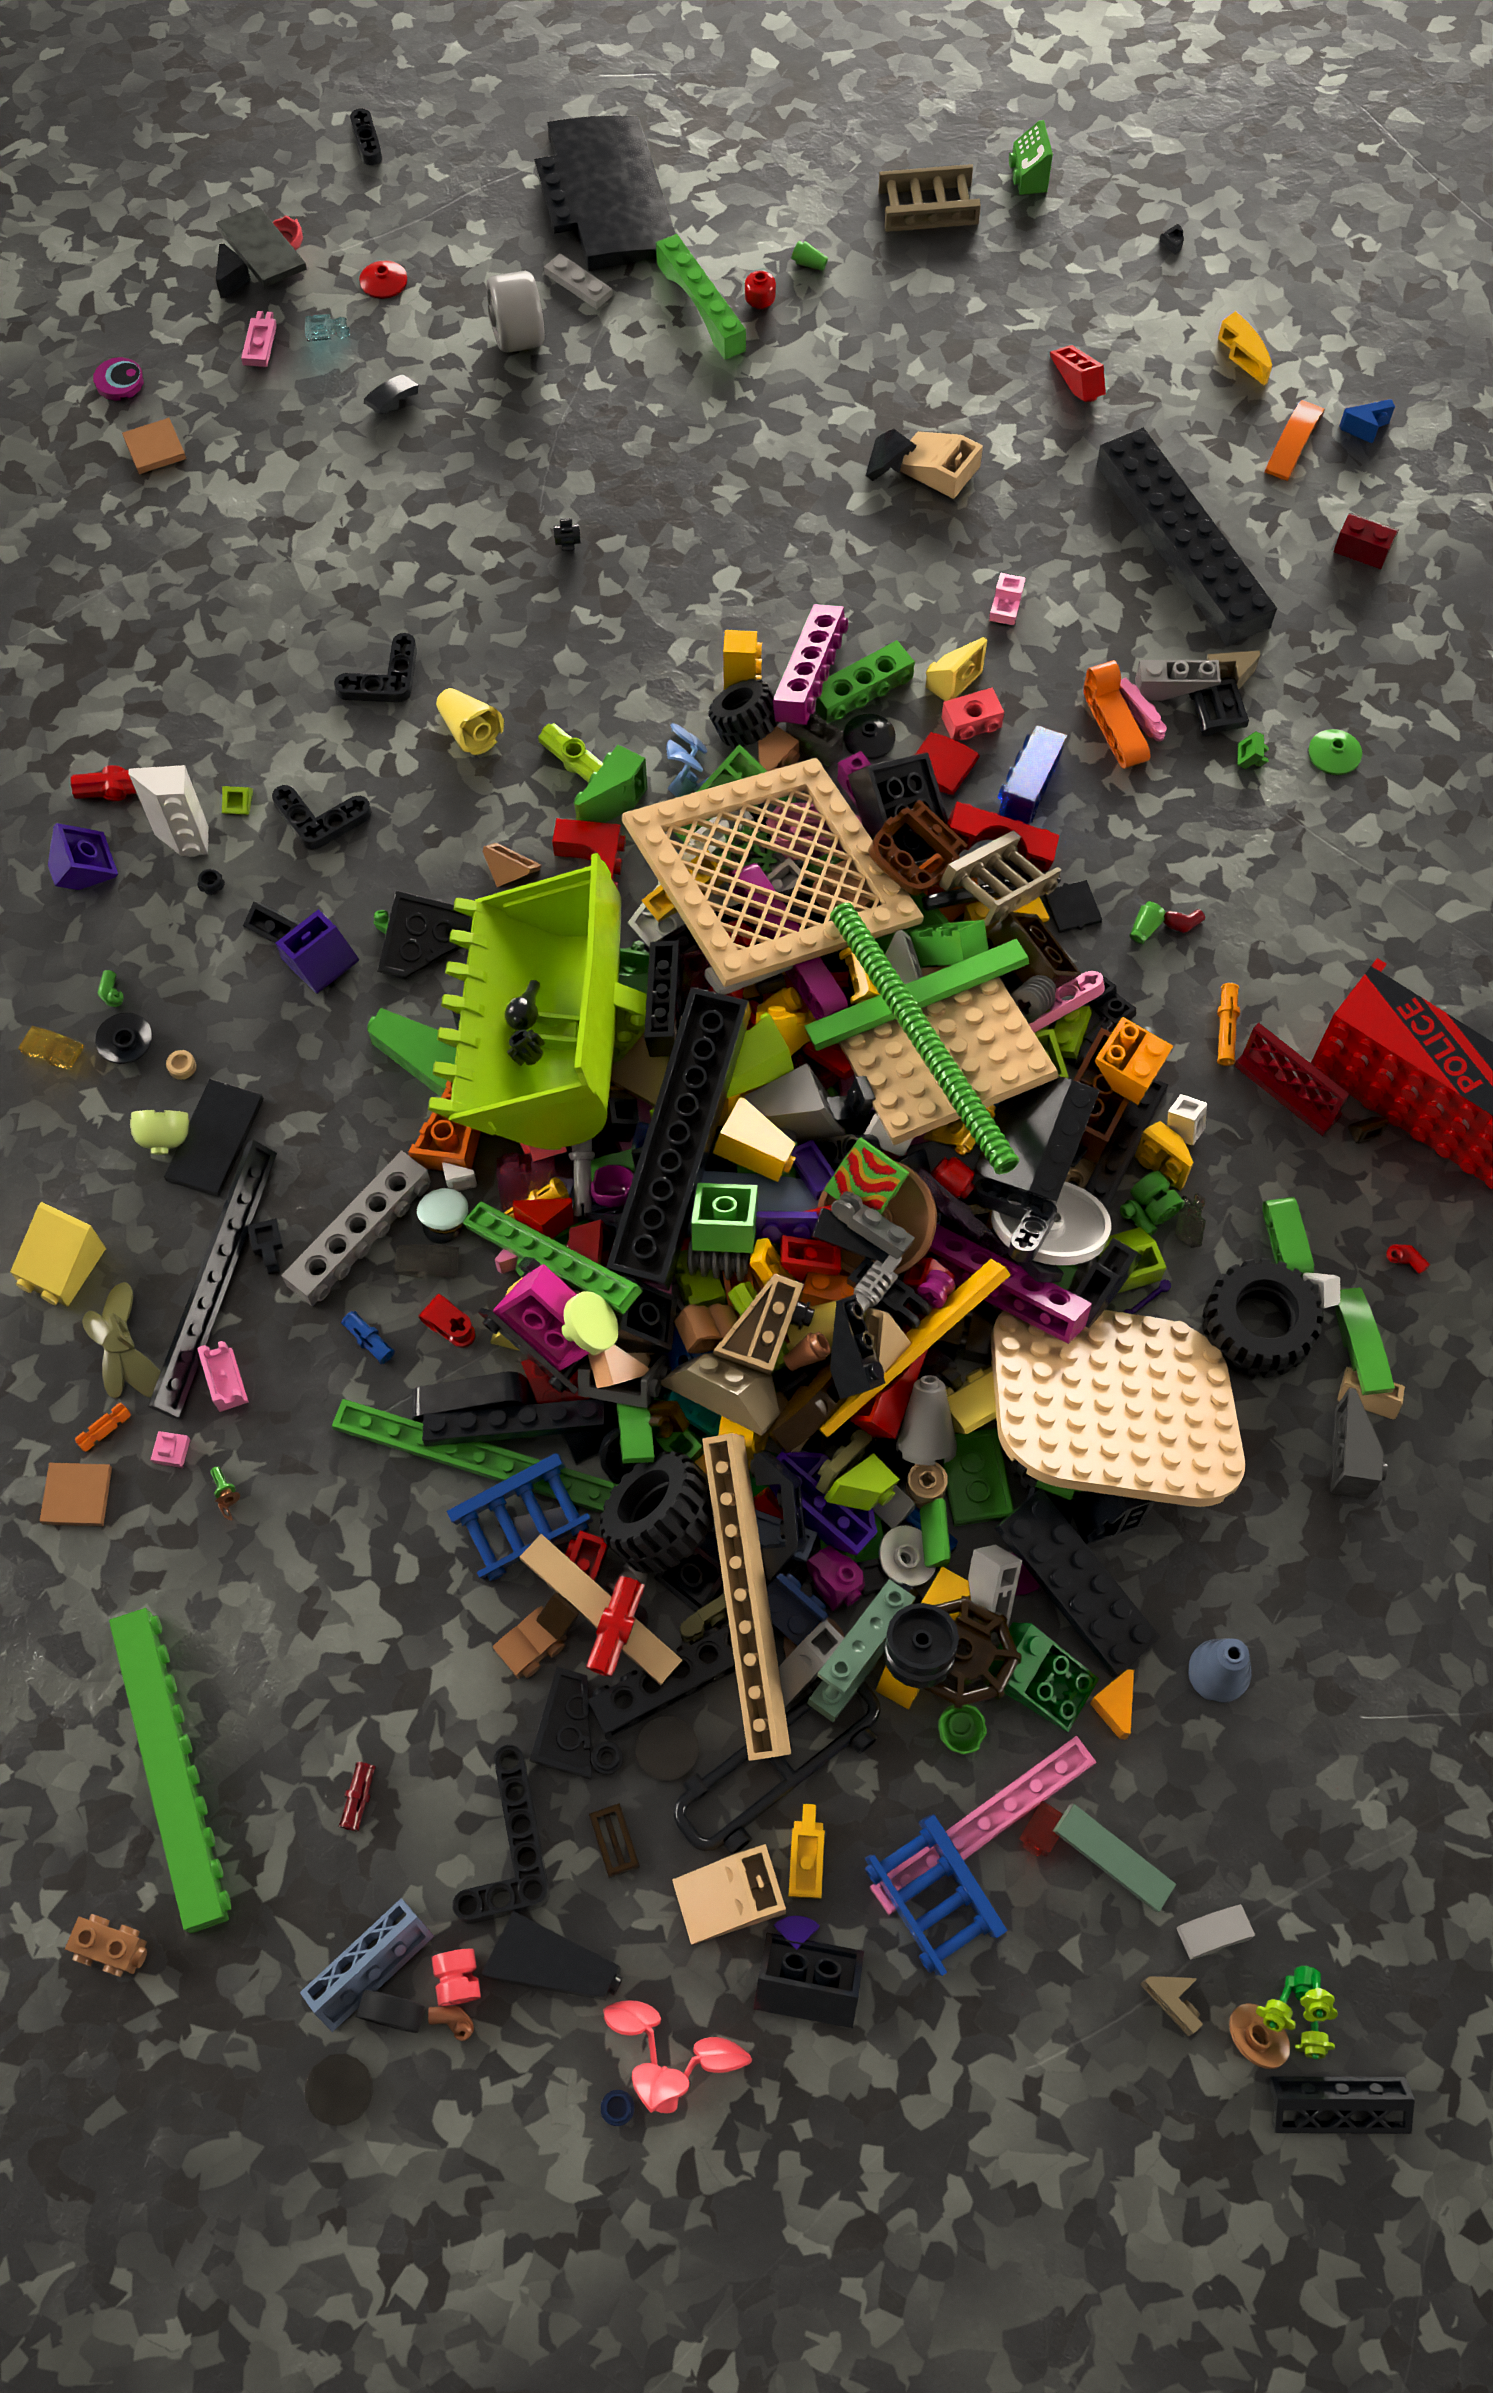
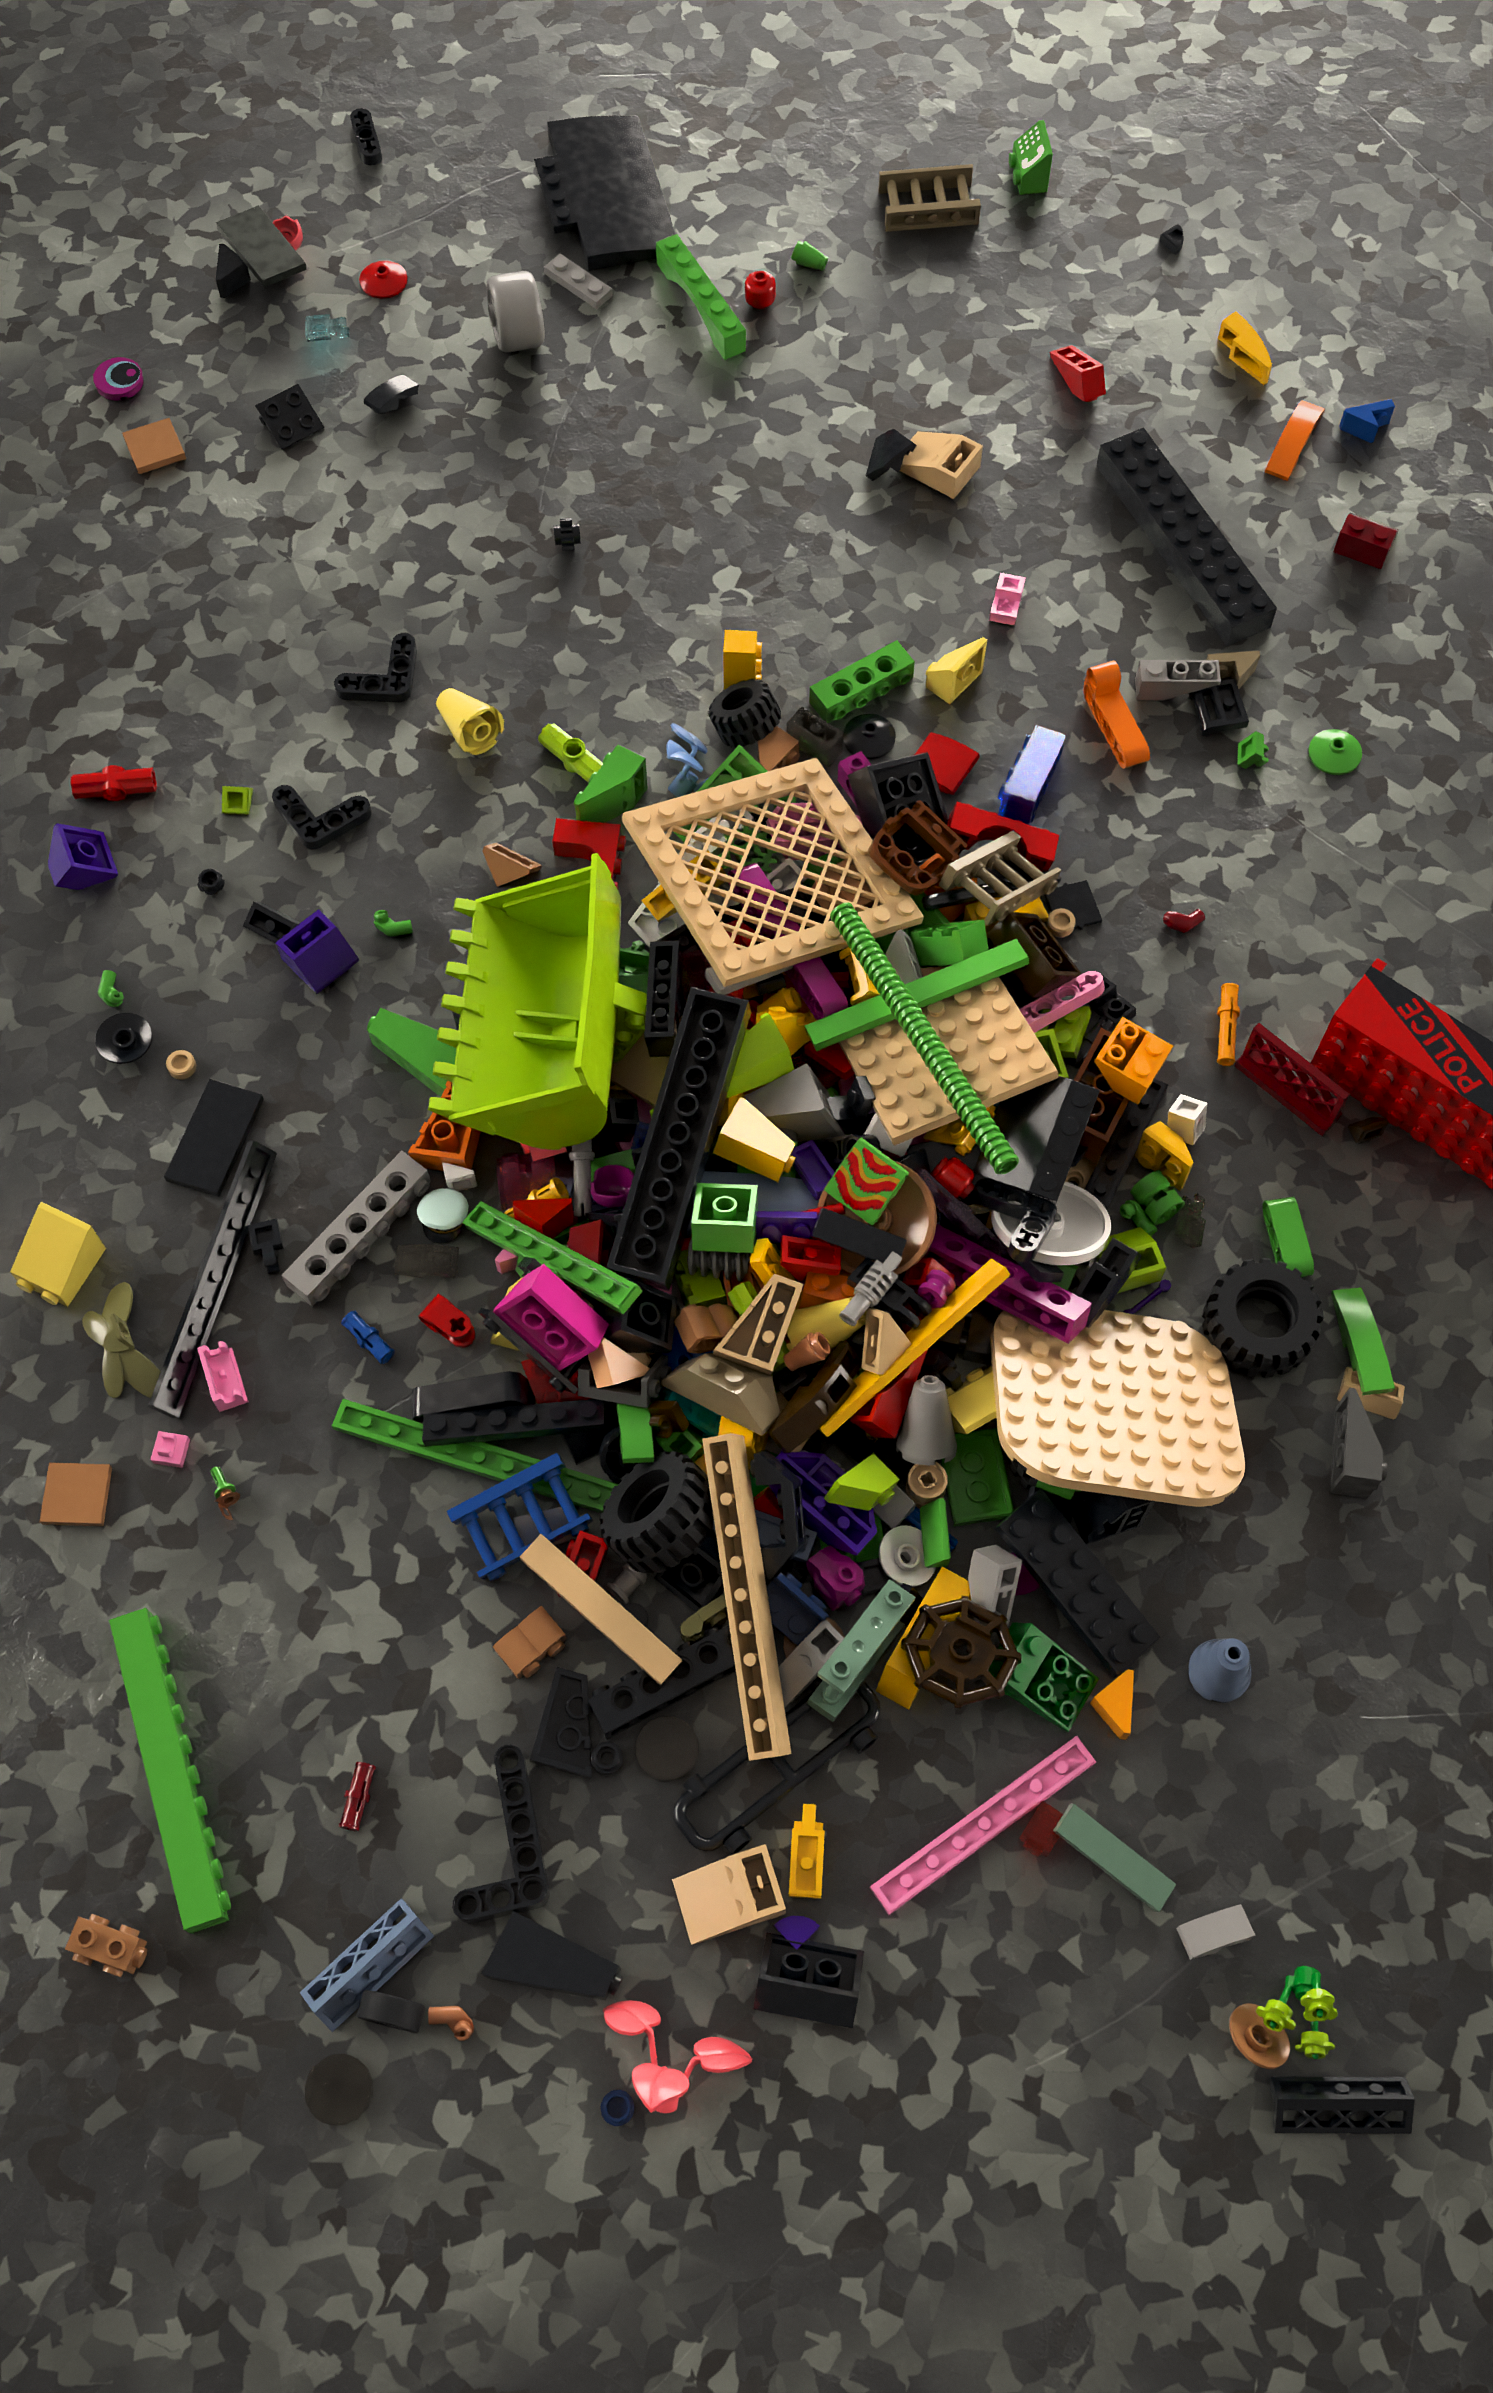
(52, 1047): clear yellow slope -> none
(102, 1427): orange axle -> none
(159, 1129): yellowish green cylinder -> none
(172, 808): white slope -> none
(259, 340): bright pink hinge -> none
(289, 416): none -> black hinge
(418, 933): black plate -> none
(456, 1977): coral wheel -> none
(522, 1011): black piece -> none
(526, 1047): gear -> none
(558, 1616): dark brown slope -> none
(590, 1323): yellowish green tile -> none
(615, 1626): red piece -> none
(623, 1867): dark brown tile -> none
(802, 1315): black plate -> none
(810, 664): magenta brick -> none
(843, 1460): olive hinge -> none
(853, 1355): black slope -> none
(872, 1225): dark grey hinge -> none
(921, 1645): black wheel -> none
(962, 1728): bright green hair -> none
(967, 1893): blue fence -> none
(972, 714): coral brick -> none
(1035, 997): dark grey piece -> none
(1061, 922): none -> tan tile
(1142, 711): bright pink hinge -> none
(1147, 921): bright green cone -> none
(1167, 1993): dark tan slope -> none
(1326, 1286): white slope -> none
(1407, 1255): red arm -> none

